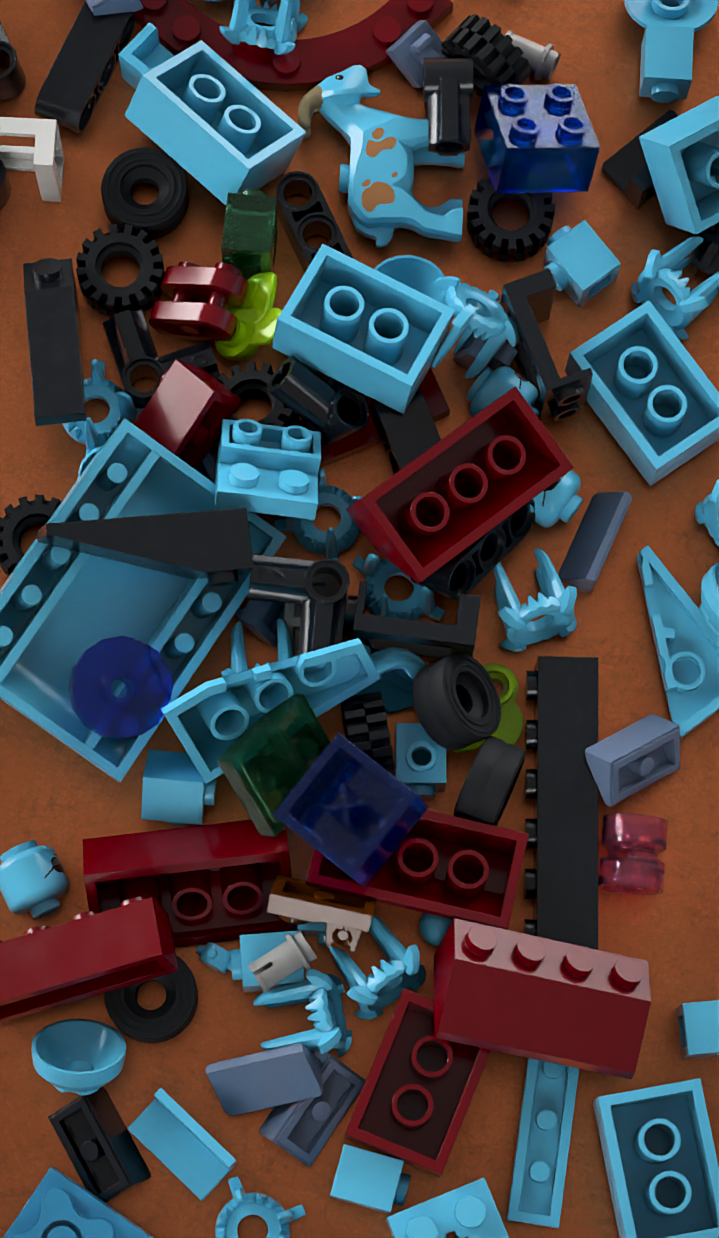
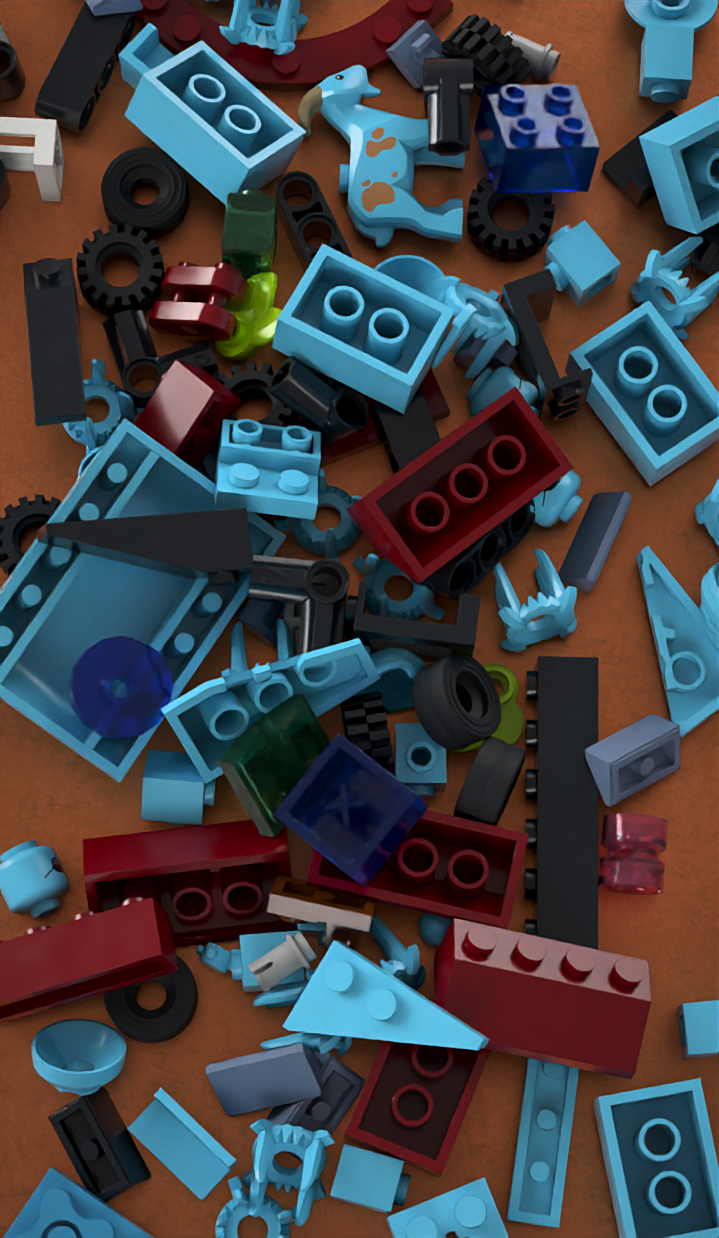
(265, 1170): none -> medium azure piece
(364, 1001): none -> medium azure wing

